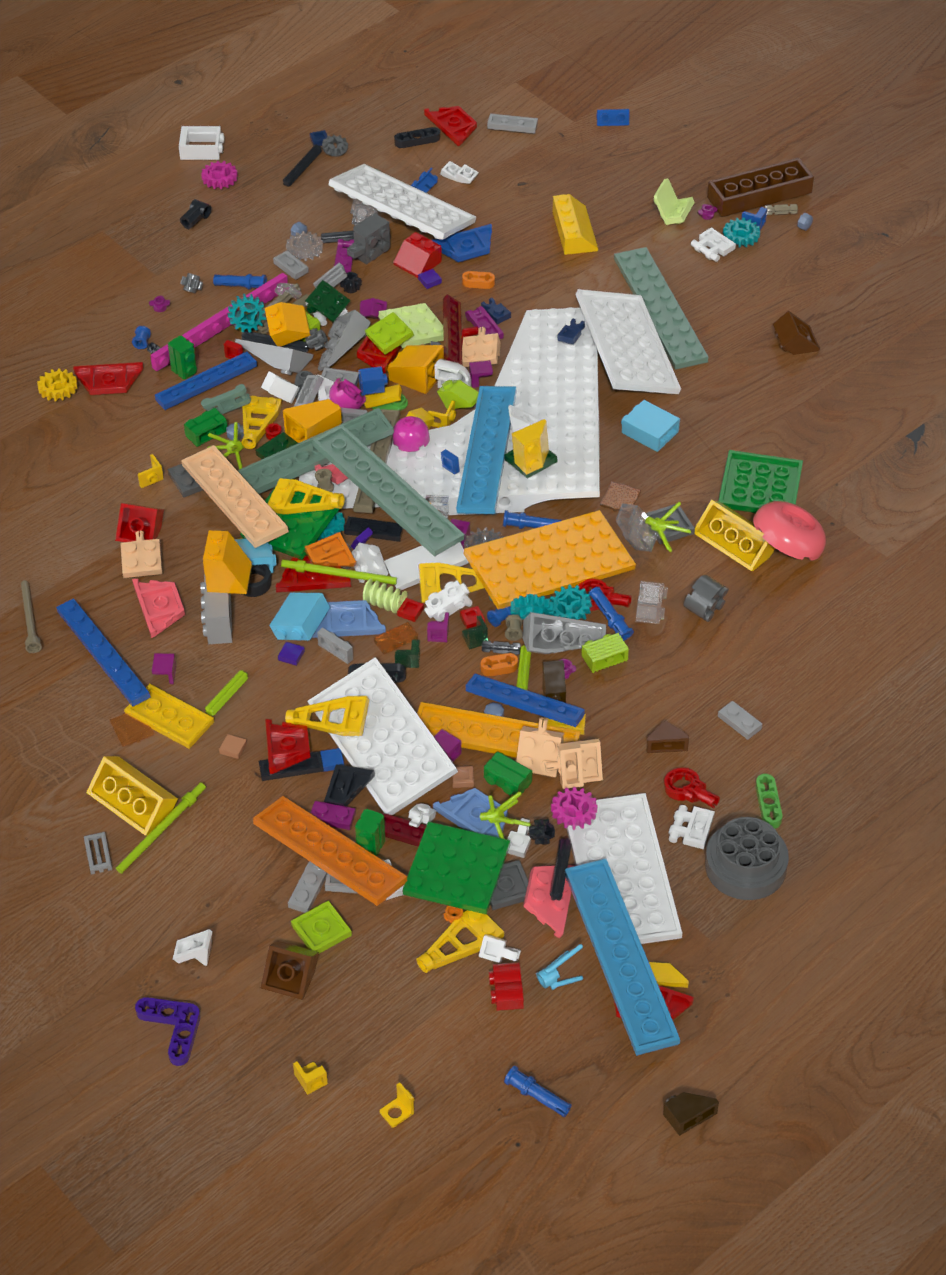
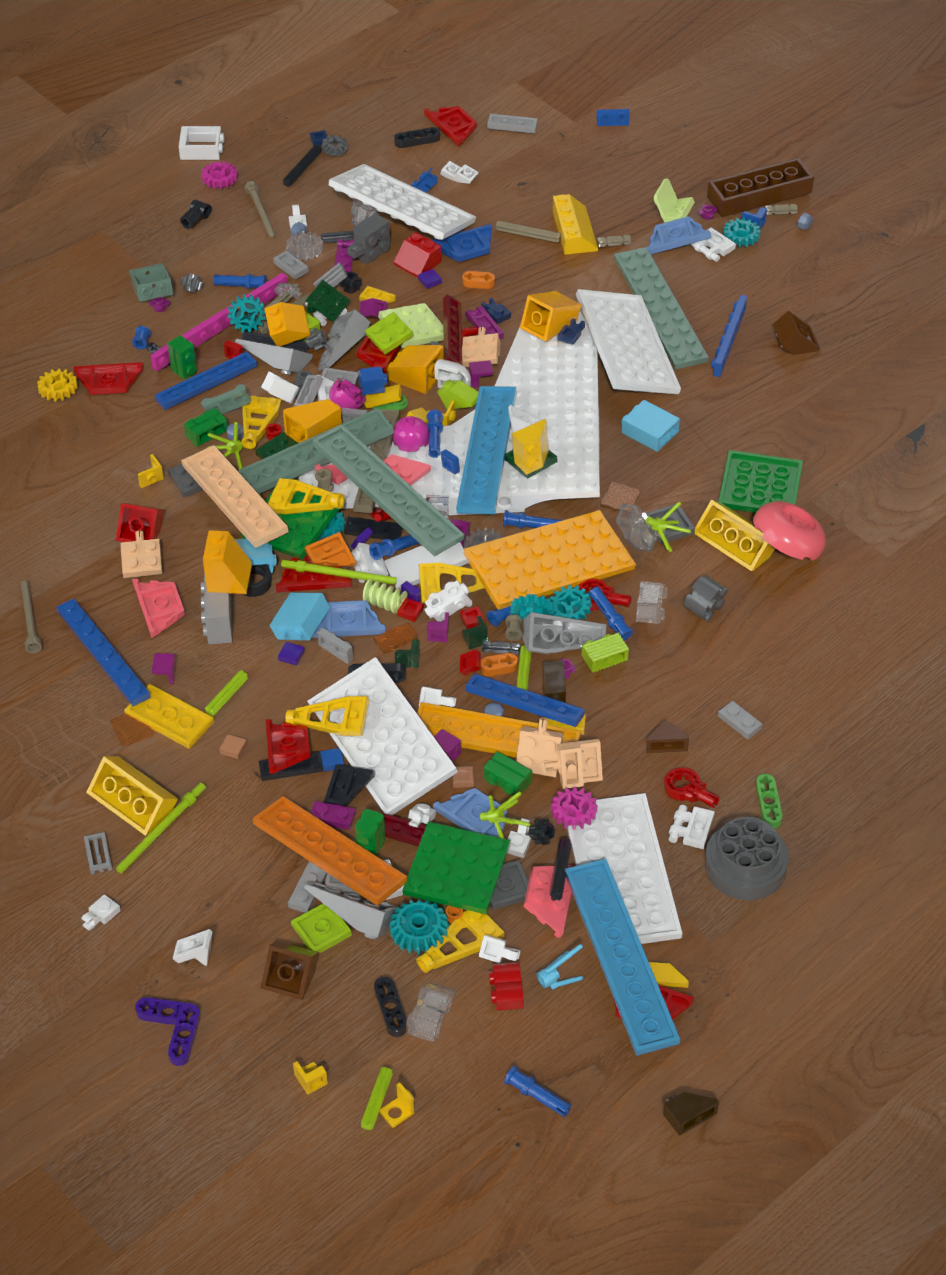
(102, 910): none -> white plate
(143, 282): none -> sand green window
(252, 189): none -> dark tan piece
(296, 217): none -> white plate
(359, 913): none -> light grey wedge
(371, 292): none -> yellow tile
(376, 1098): none -> lime axle
(380, 515): none -> red rock
(388, 547): none -> blue pin
(392, 997): none -> black beam
(406, 919): none -> teal gear
(407, 469): none -> coral wing
(412, 590): none -> dark purple plate
(428, 1015): none -> clear brick
(434, 696): none -> white plate
(435, 427): none -> blue pin
(470, 662): none -> red plate
(528, 231): none -> dark tan axle
(548, 313): none -> light orange slope
(614, 241): none -> dark tan axle
(676, 234): none -> medium blue wing
(730, 333): none -> blue plate

